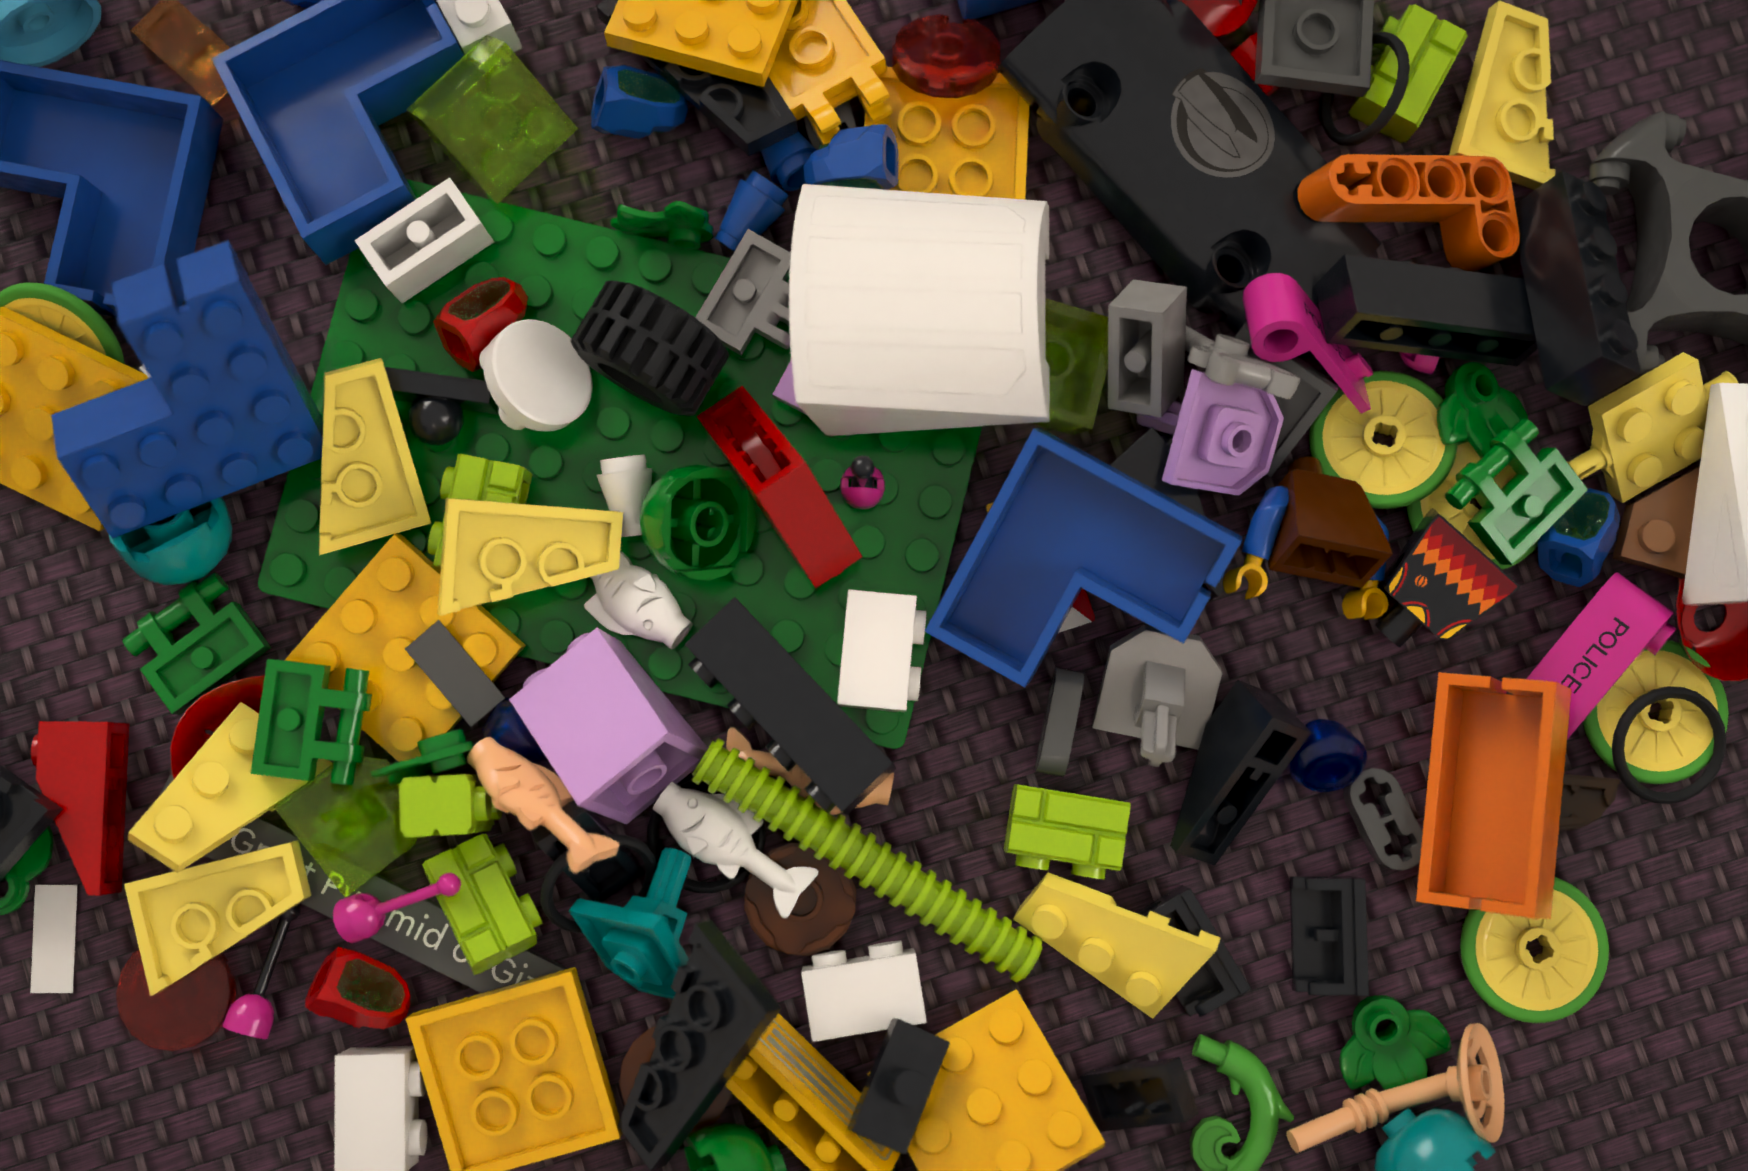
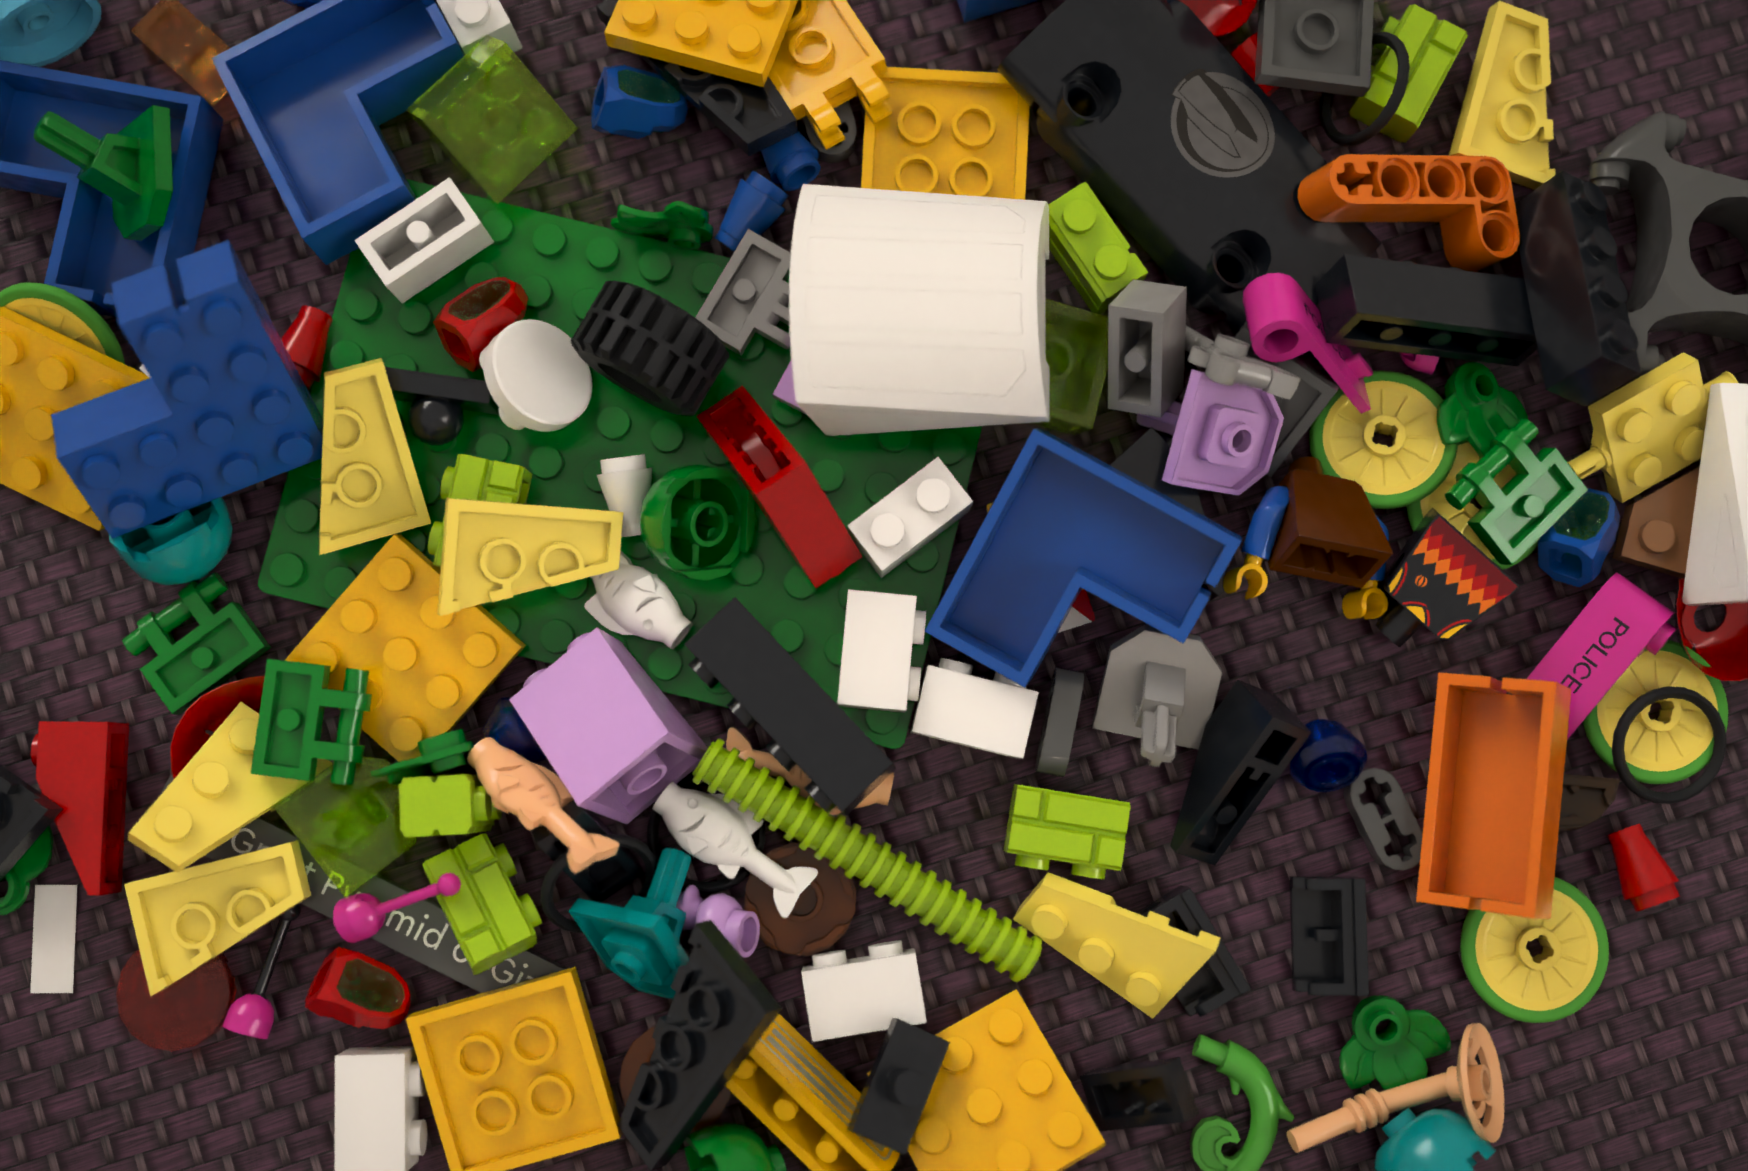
(126, 166): none -> green piece
(307, 342): none -> red cone
(455, 673): dark grey sticker -> none
(737, 925): none -> lavender animal
(856, 159): blue rock -> none
(862, 491): dark pink hinge -> none
(909, 517): none -> white brick
(945, 56): clear red tile -> none
(974, 710): none -> white brick
(1091, 248): none -> lime brick
(1641, 869): none -> red cone

